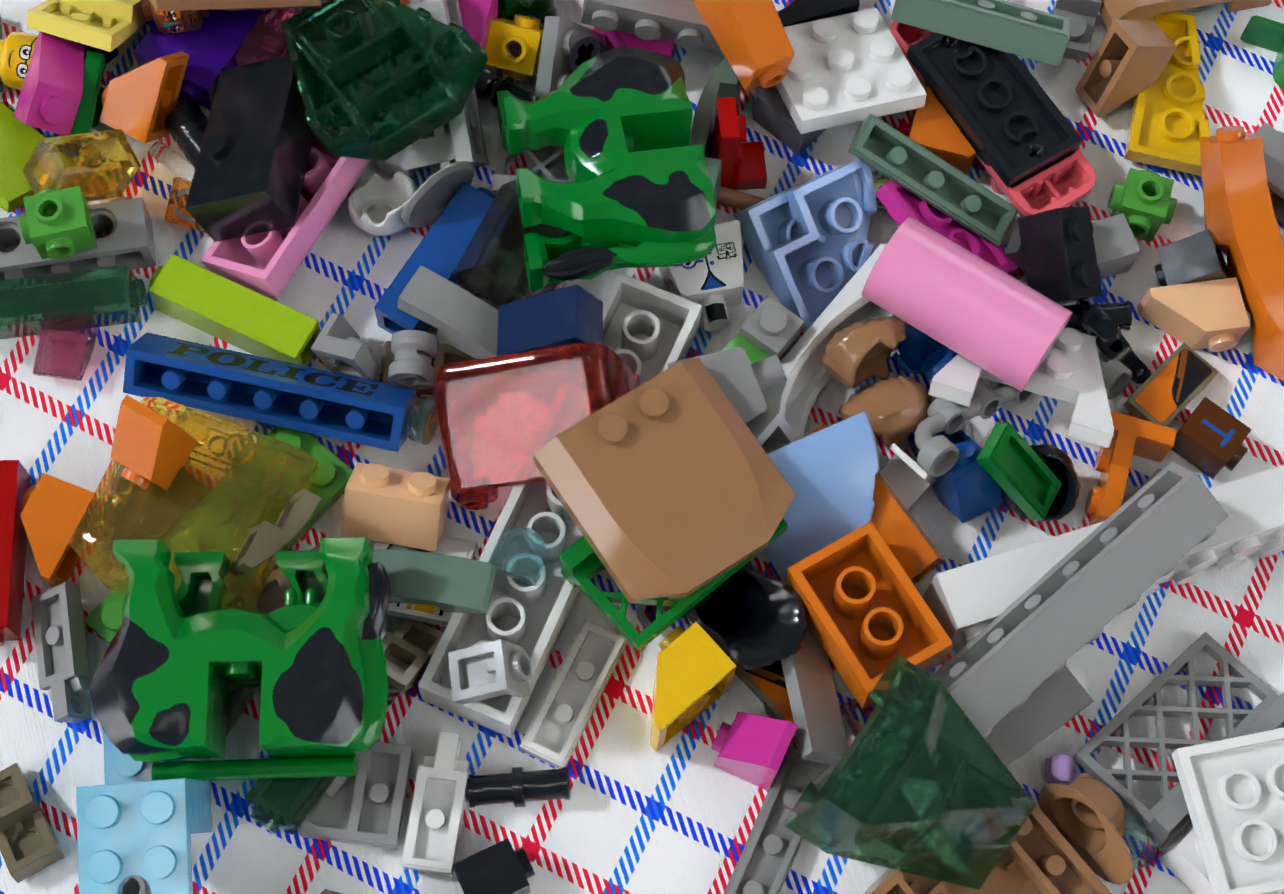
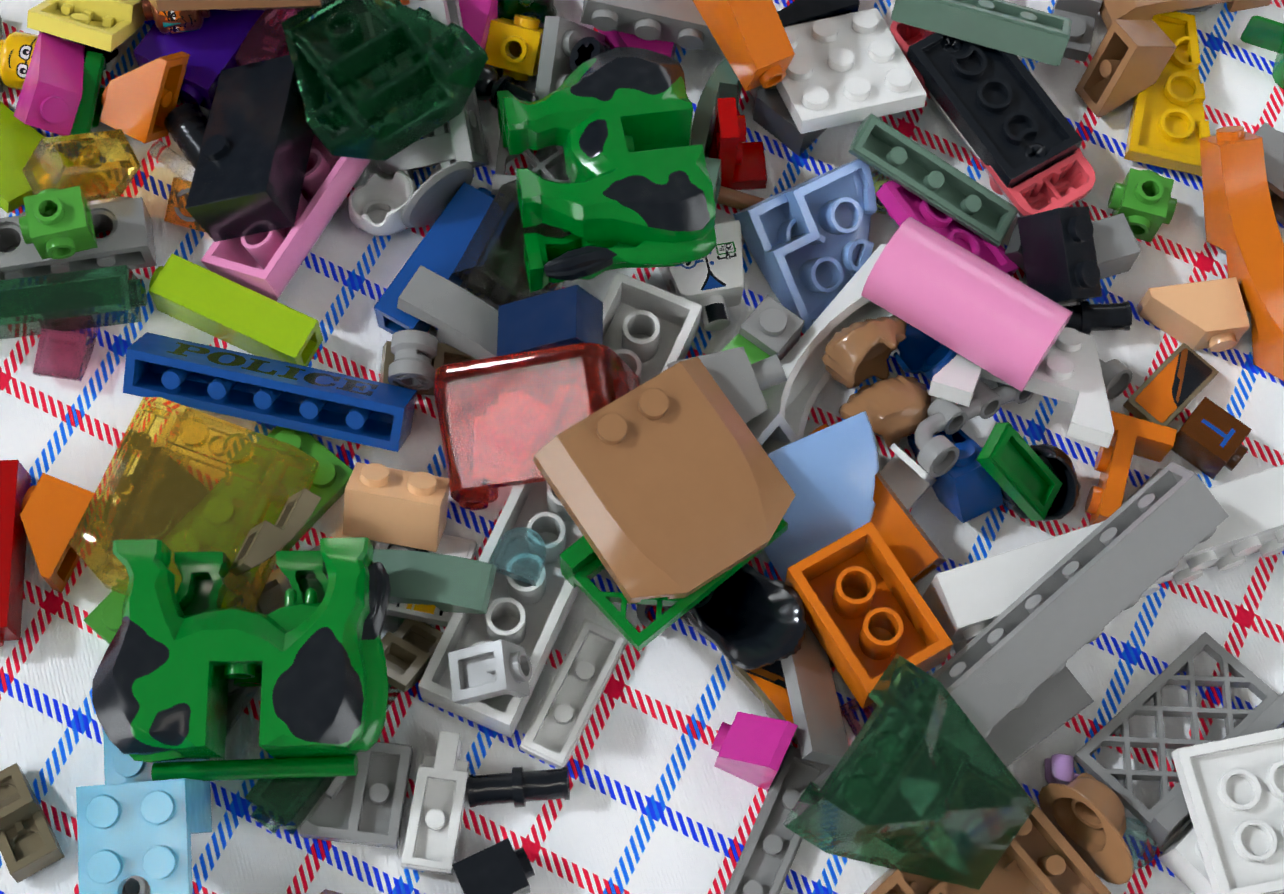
(62, 651): light grey hinge -> none
(149, 445): orange slope -> none
(343, 350): light grey bracket -> none
(423, 420): clear light blue tile -> none
(687, 681): yellow slope -> none
(939, 134): orange slope -> none
(1099, 324): black cap -> none
(1191, 260): black brick -> none

